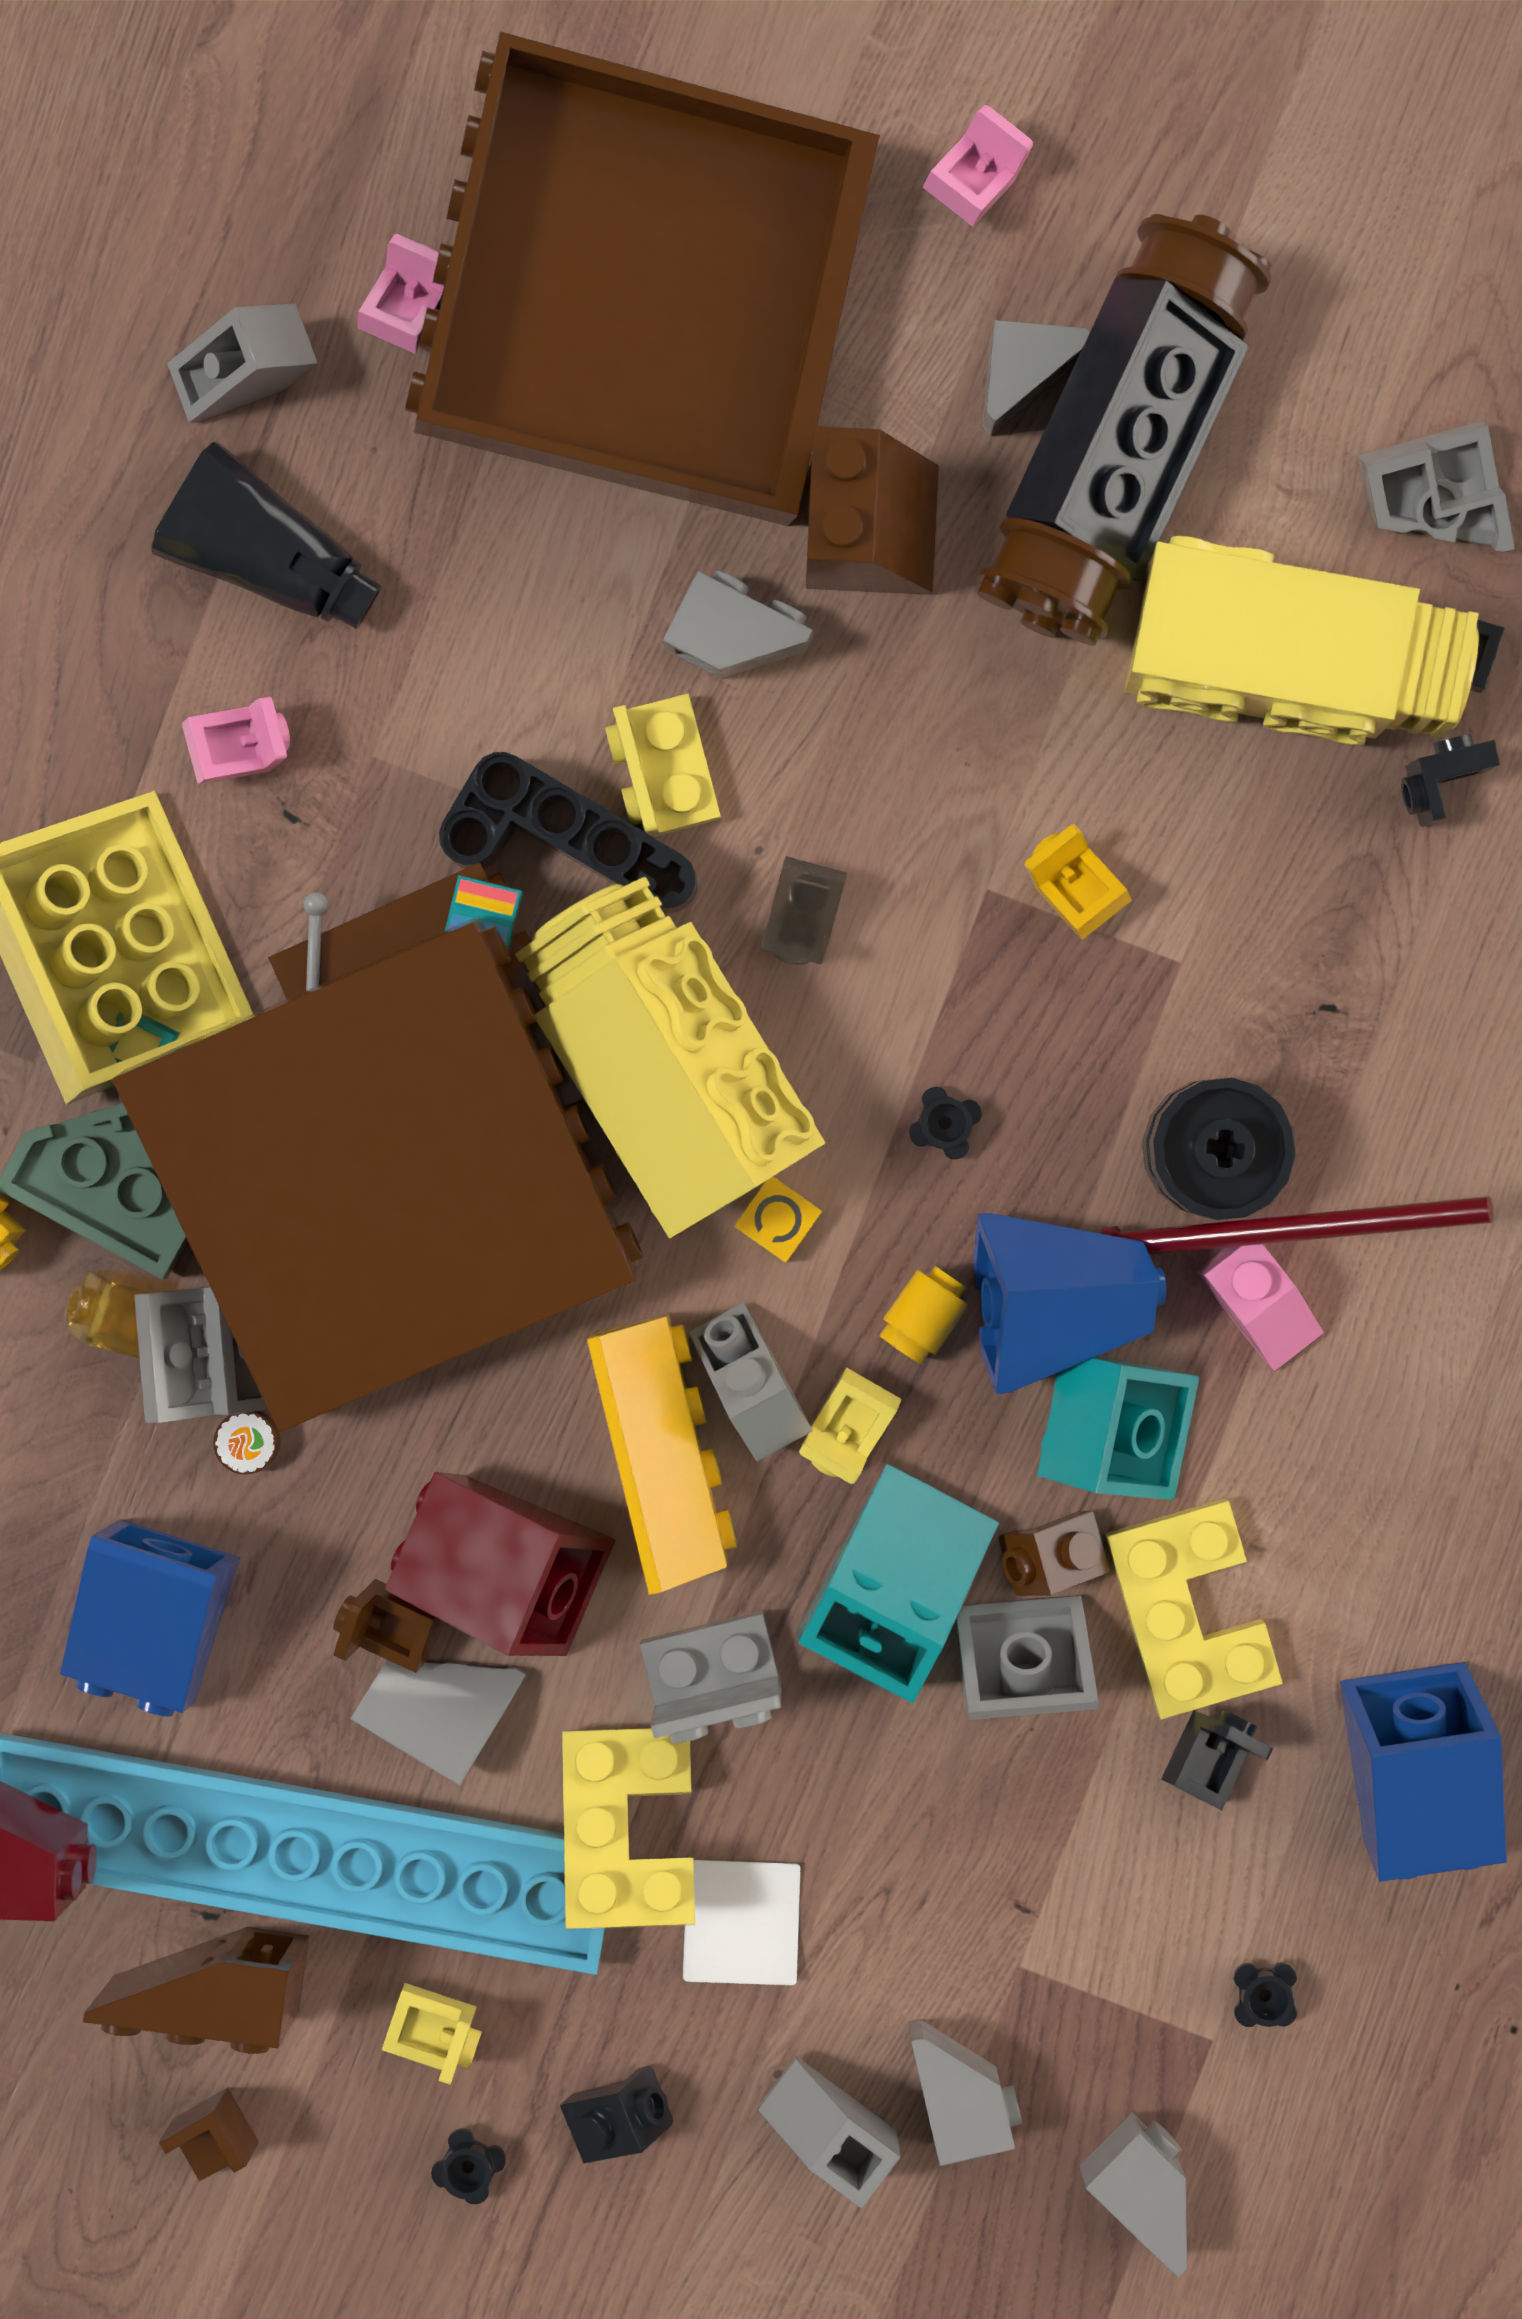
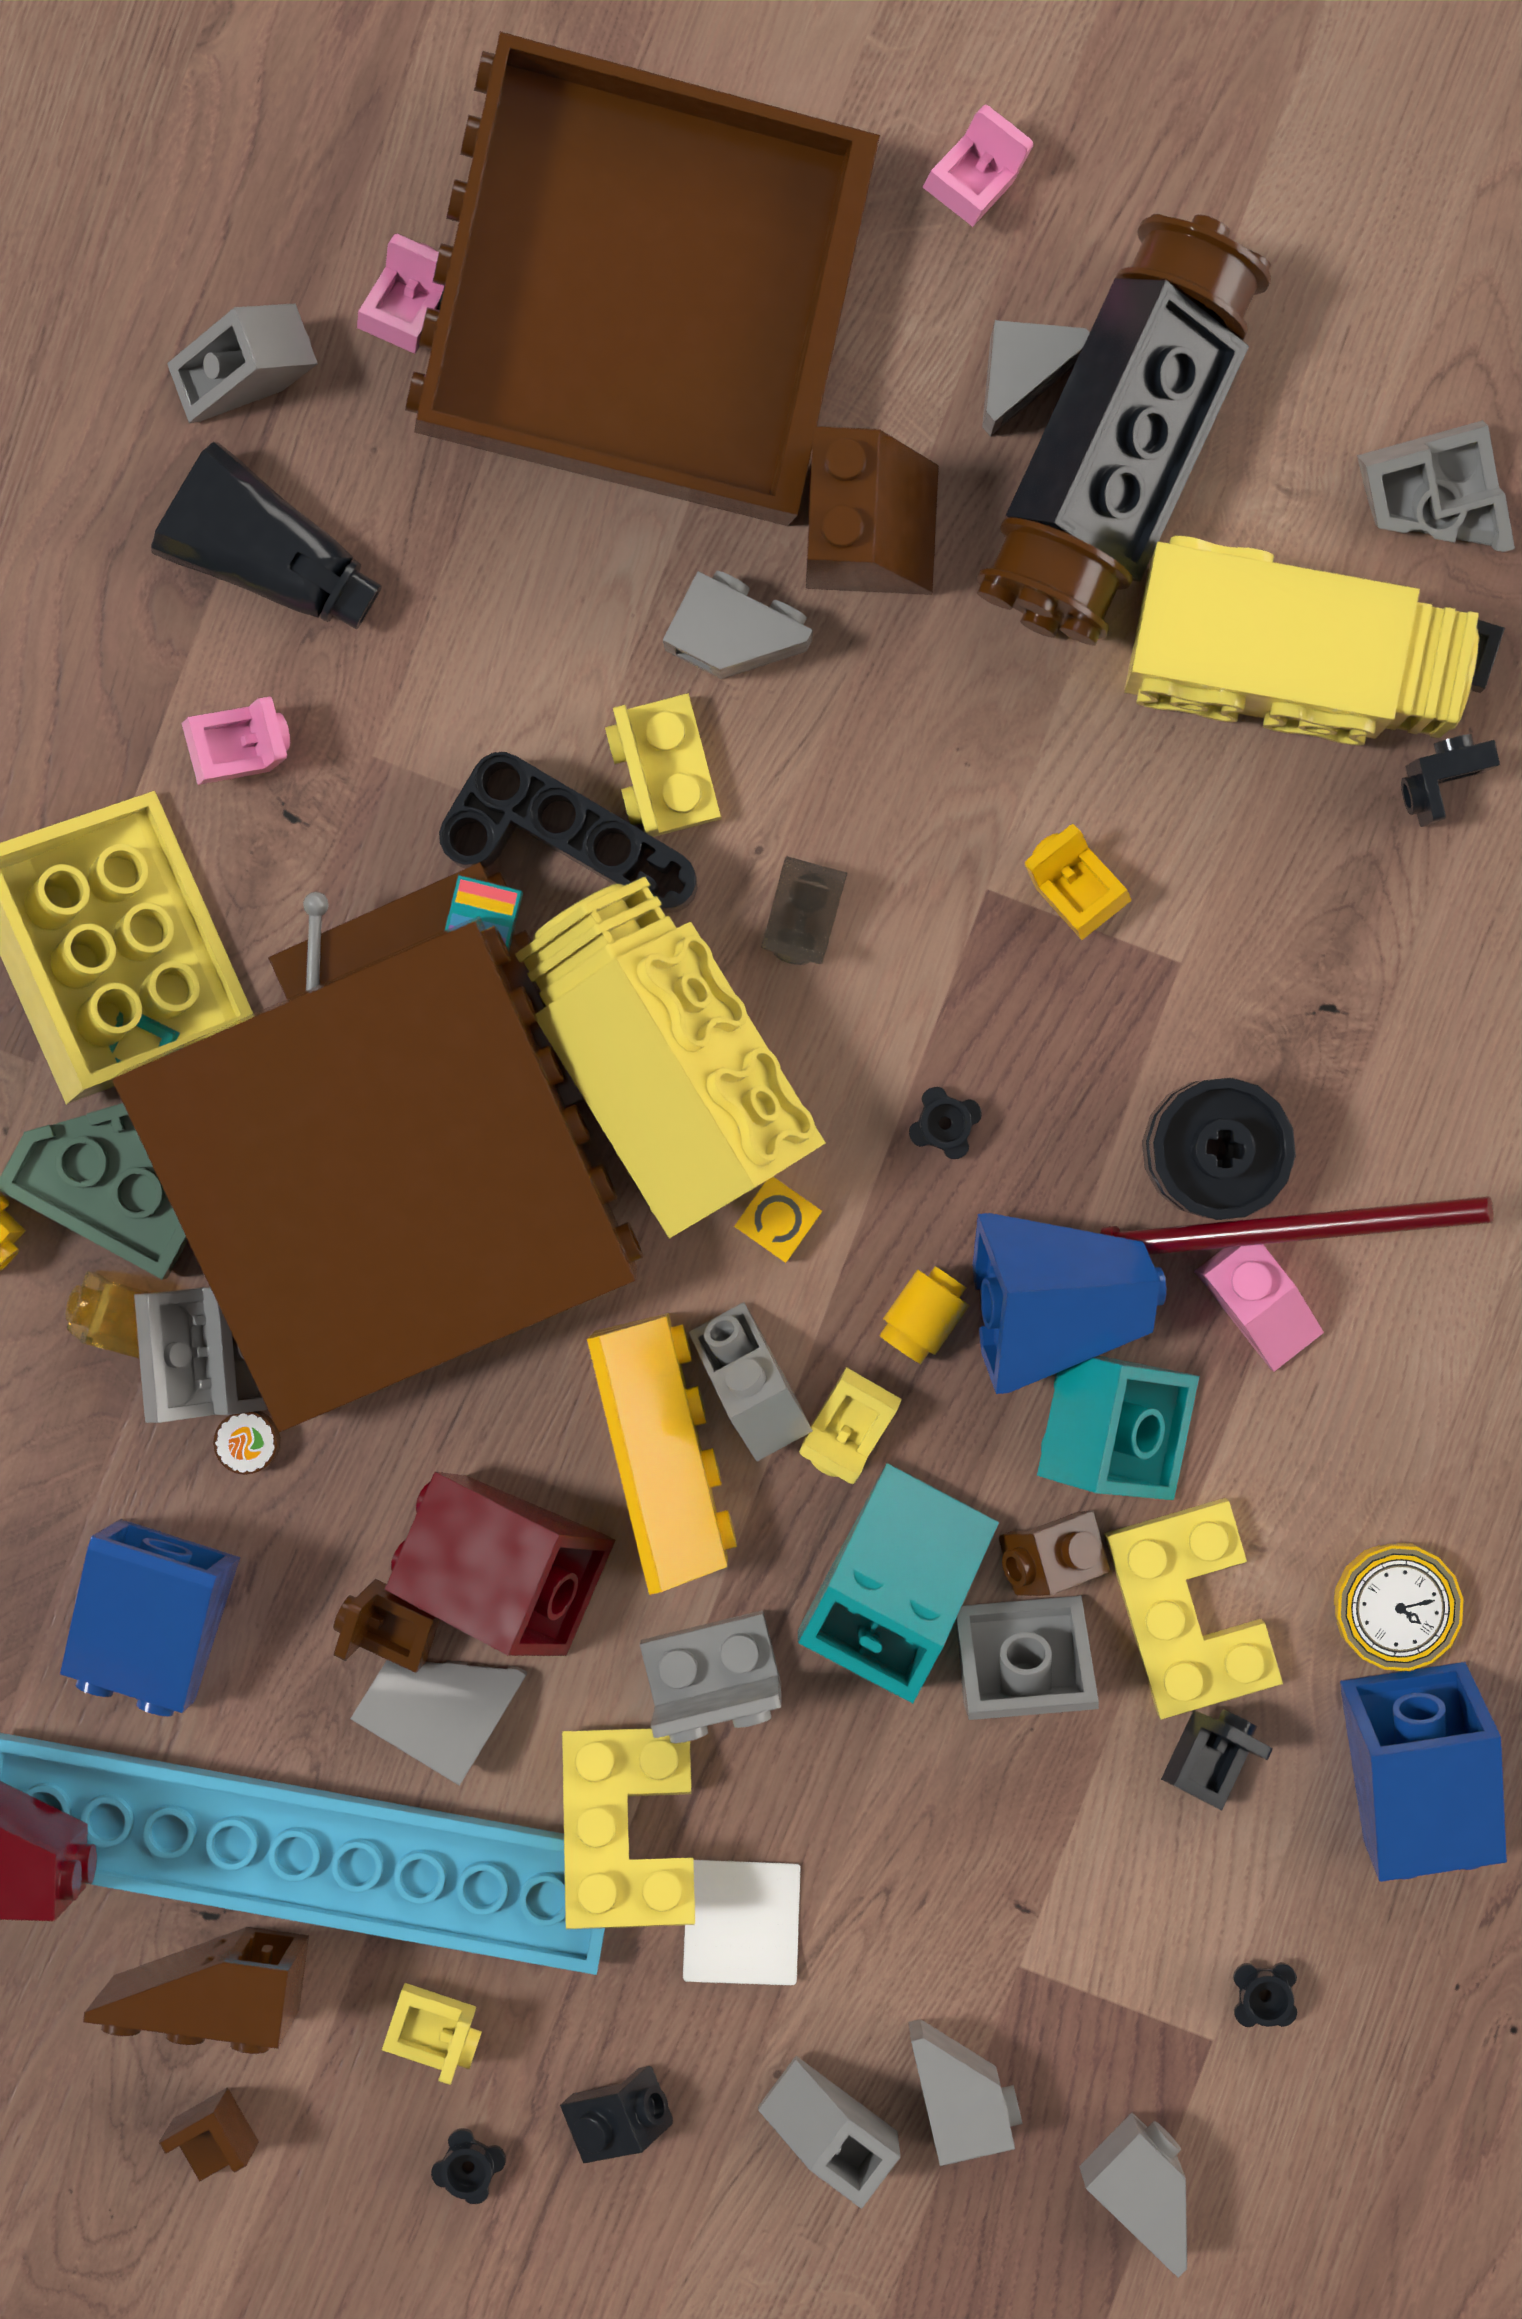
(1398, 1606): none -> tile

